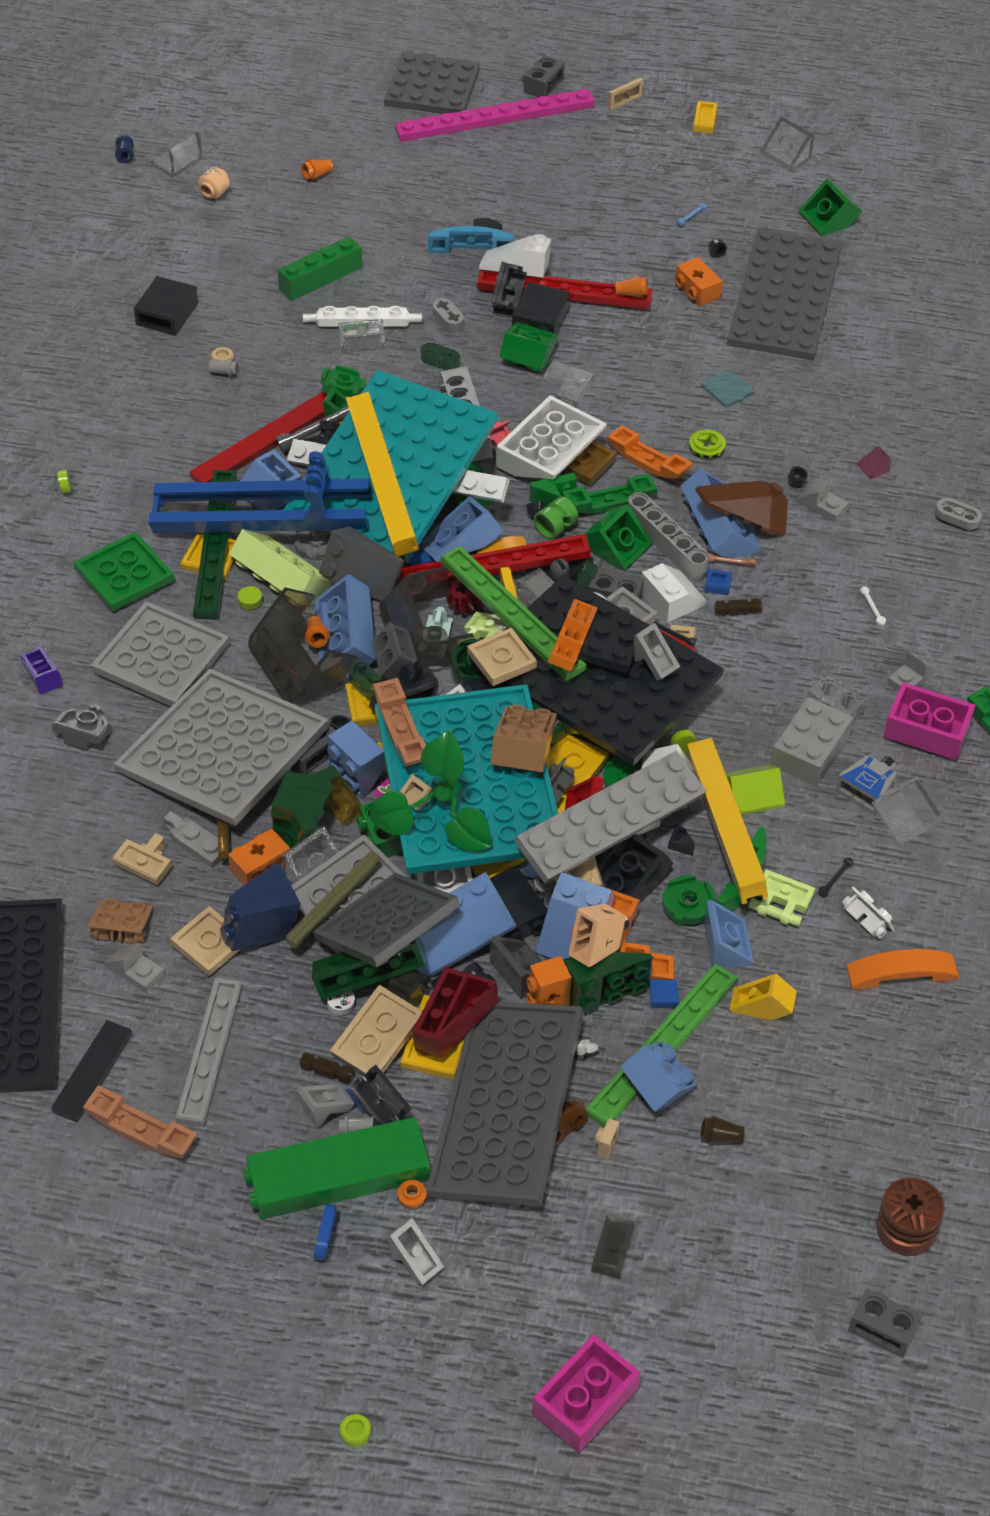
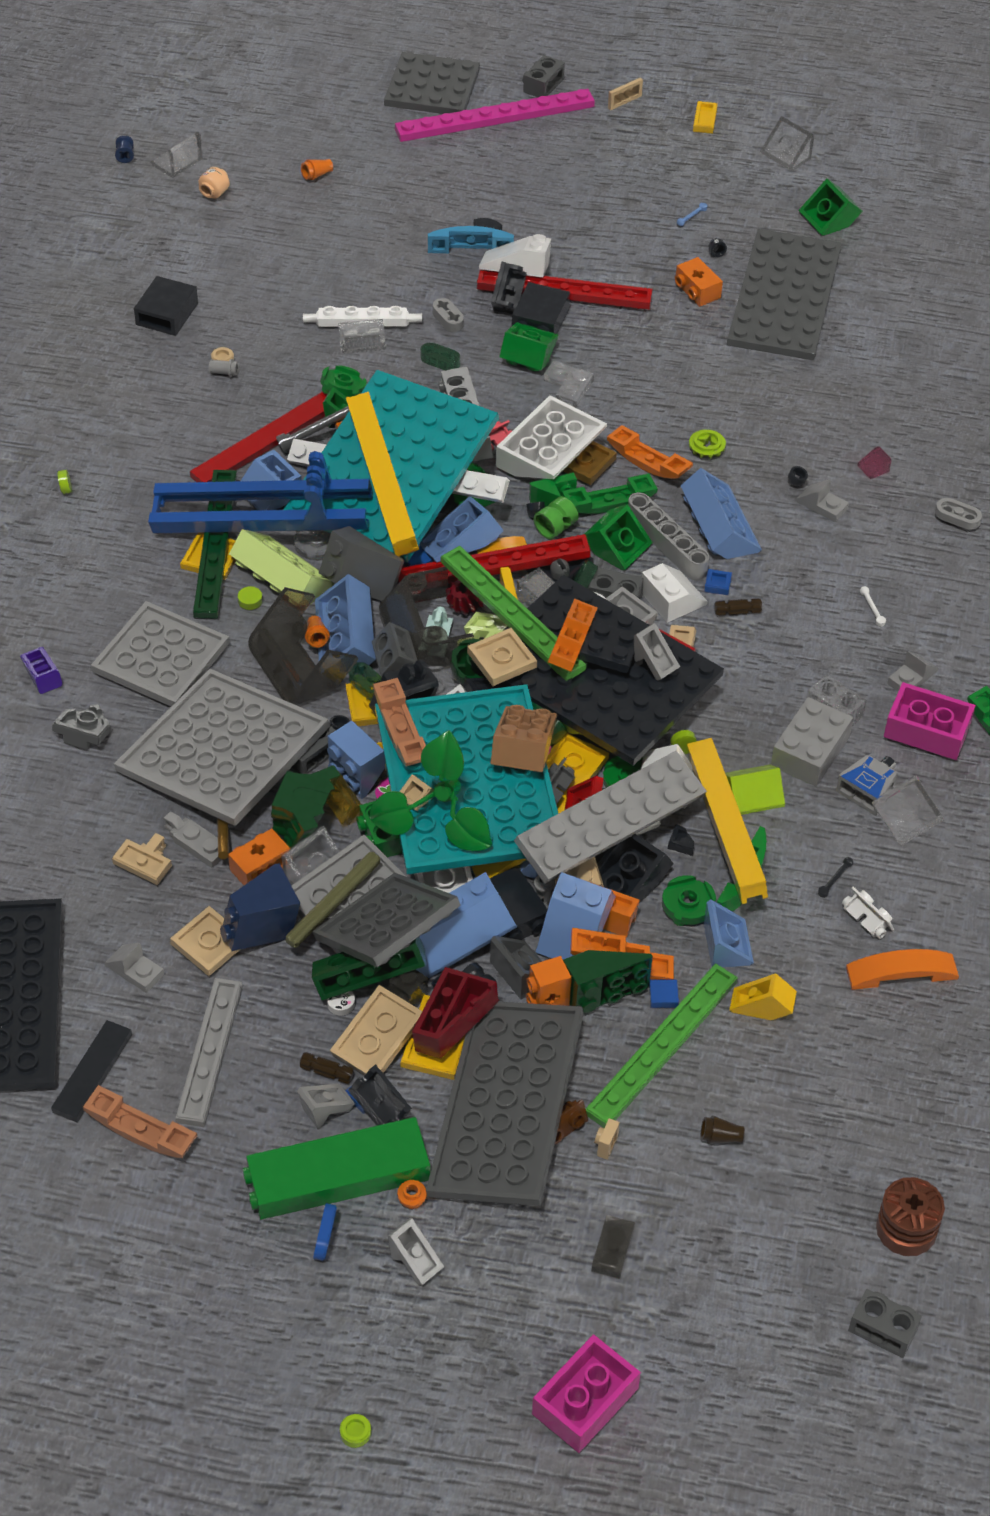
(121, 917): medium nougat hinge -> none
(123, 571): green plate -> none
(320, 268): green brick -> none
(327, 430): black wheel -> none
(353, 1124): light grey pin -> none
(585, 1046): white plant -> none
(596, 933): light nougat torso -> none
(634, 287): orange cone -> none
(658, 1075): medium blue slope -> none
(690, 641): black hinge -> none
(727, 388): clear light blue piece -> none
(749, 501): reddish brown wedge -> none
(749, 562): nougat hinge -> none
(786, 893): yellowish green plate -> none

